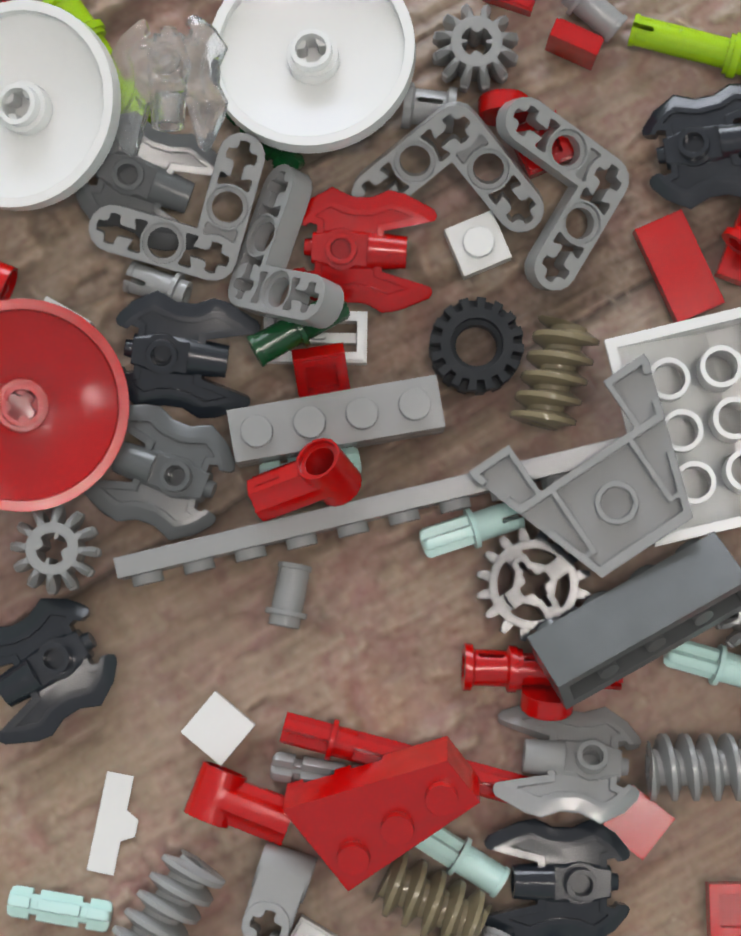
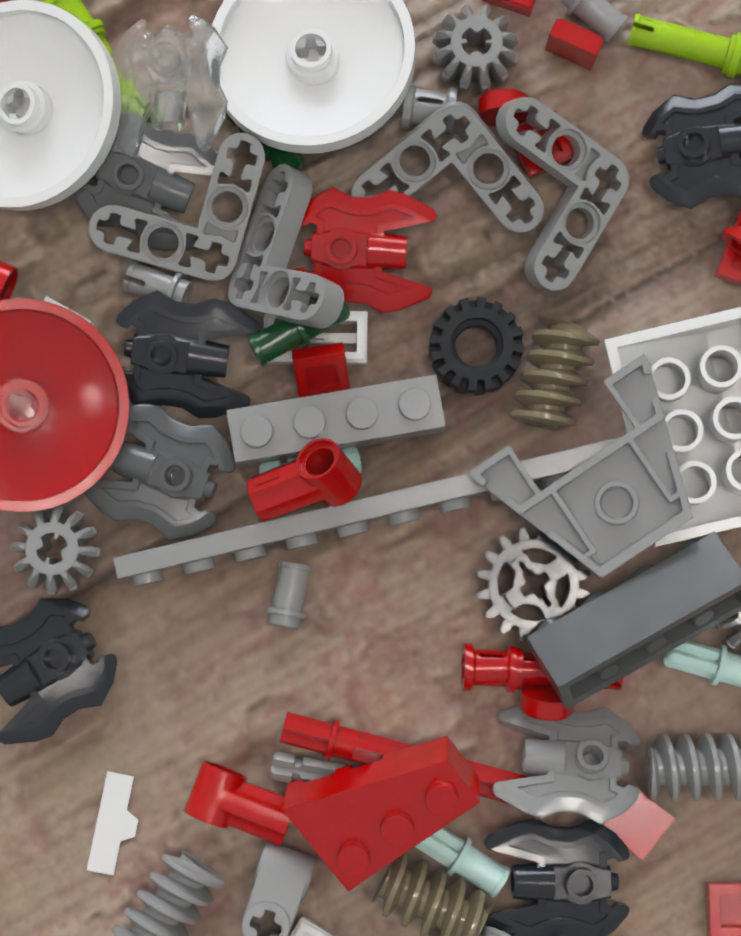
(59, 908): light aqua axle -> none
(218, 728): white tile -> none
(469, 529): light aqua axle -> none
(477, 244): white plate -> none
(678, 267): red tile -> none

